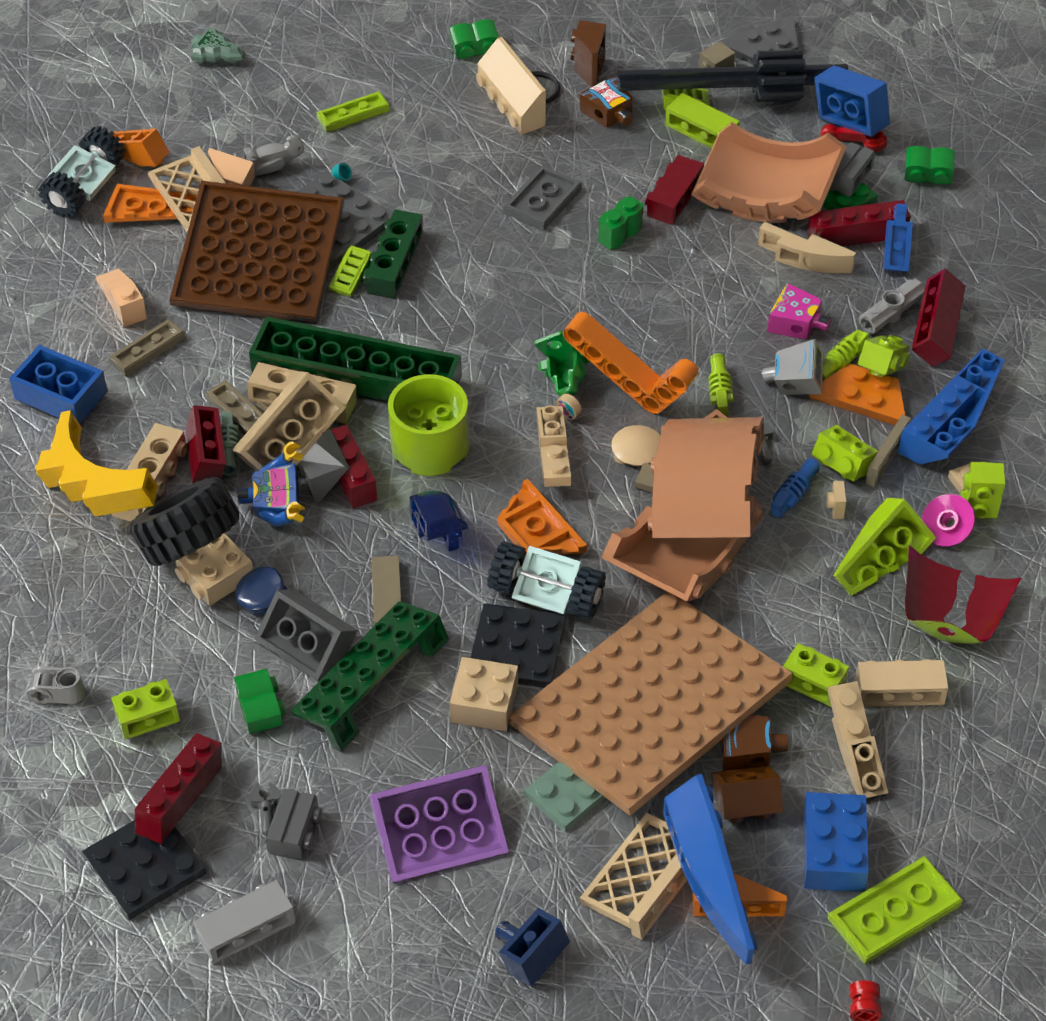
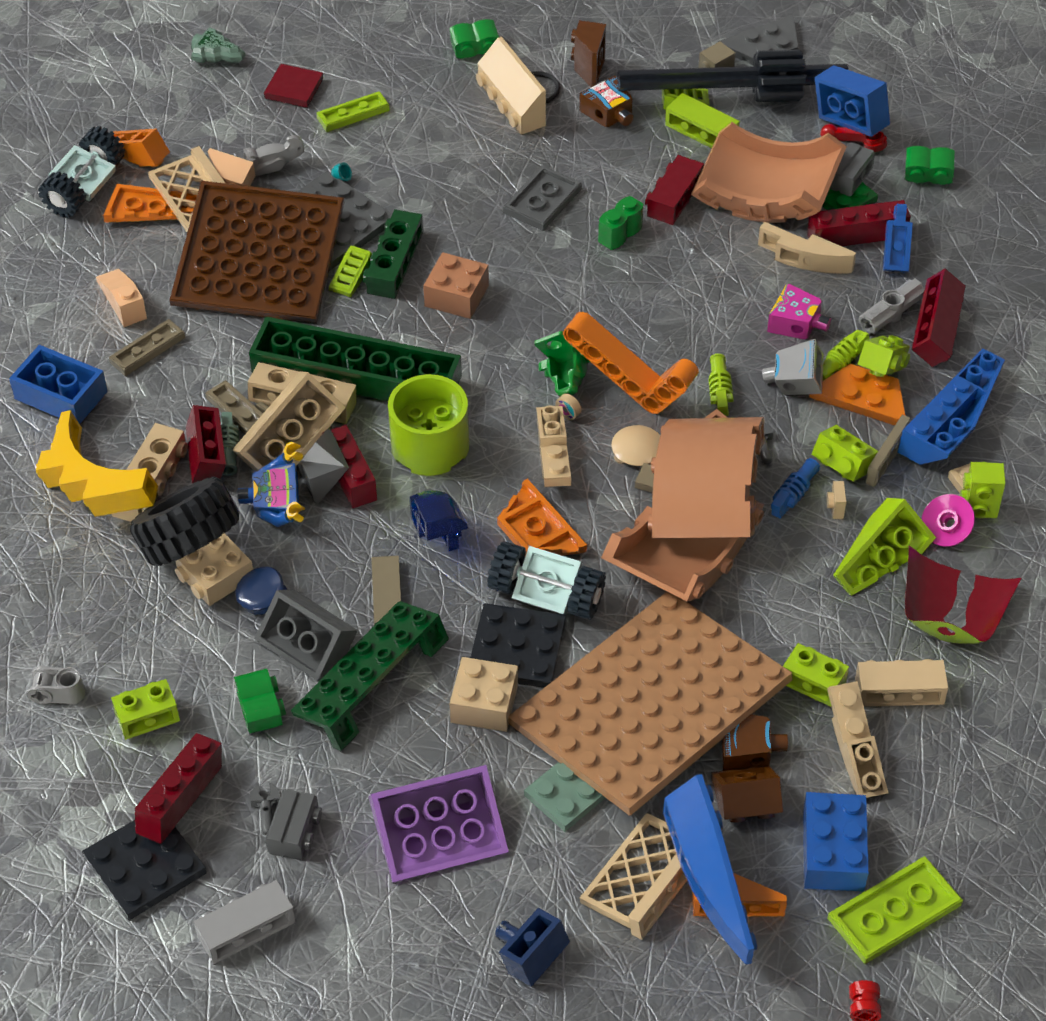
(293, 85): none -> dark red tile
(456, 285): none -> nougat brick

